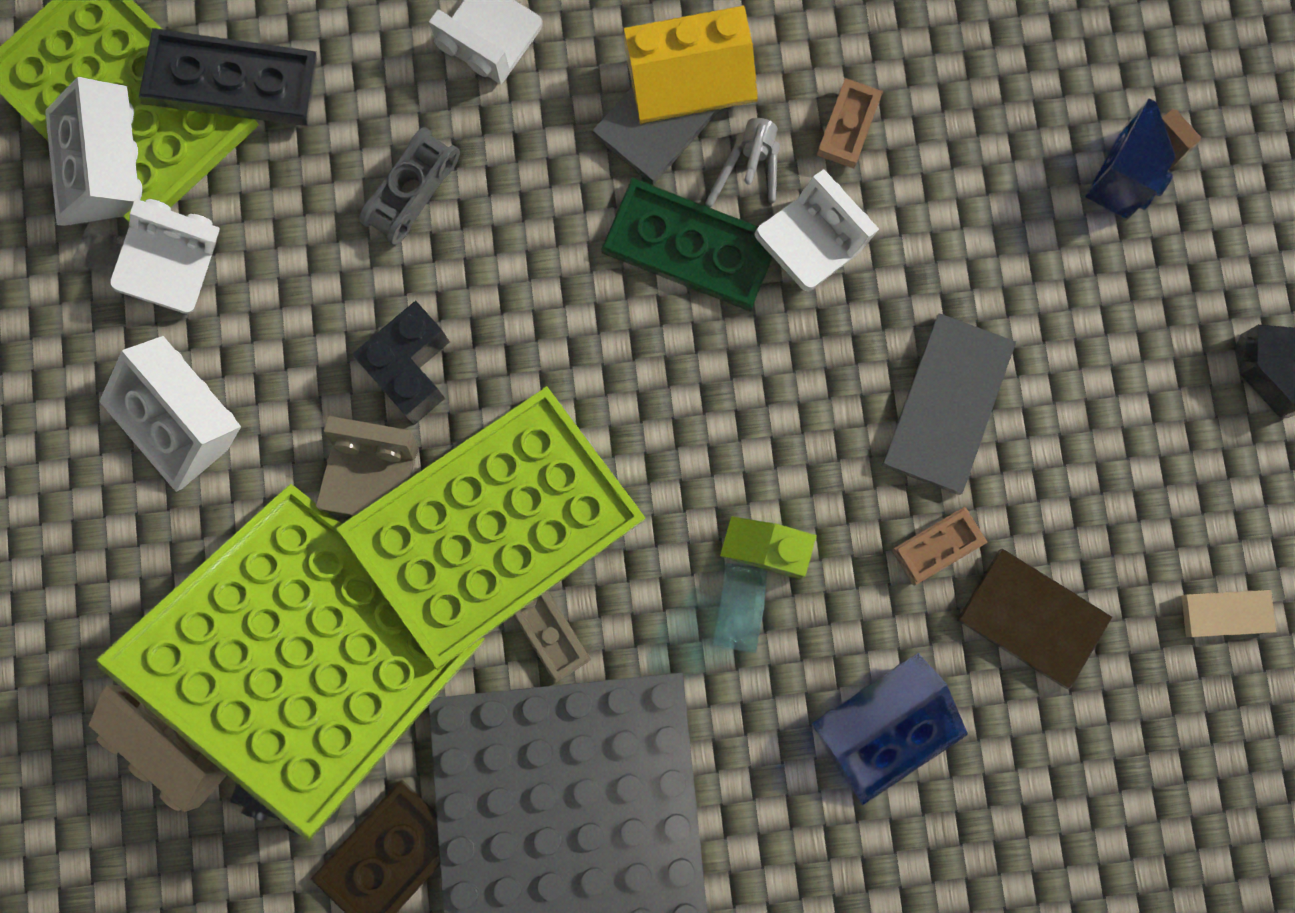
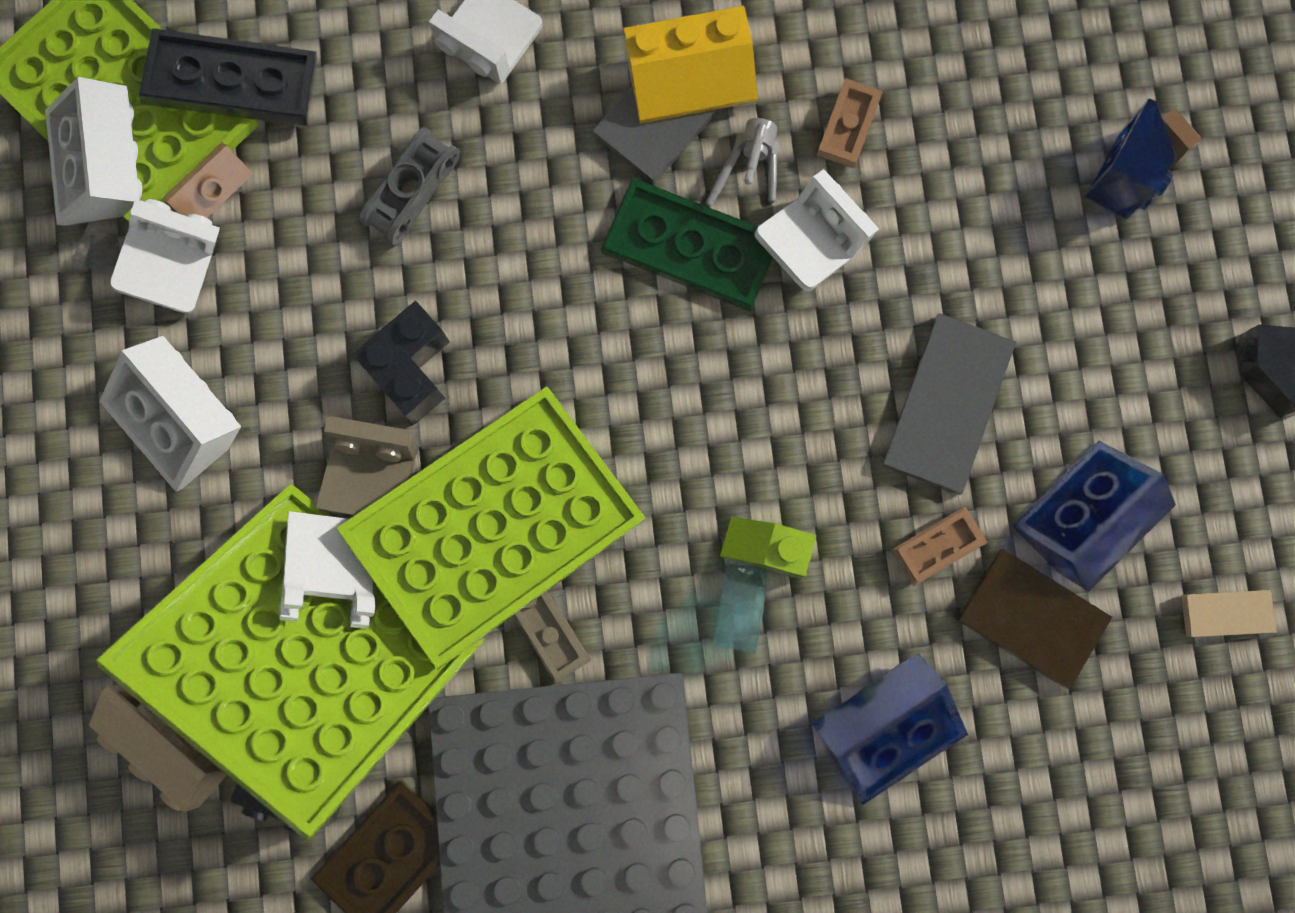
(209, 183): none -> medium nougat plate
(323, 566): none -> white flag
(1096, 514): none -> clear blue slope

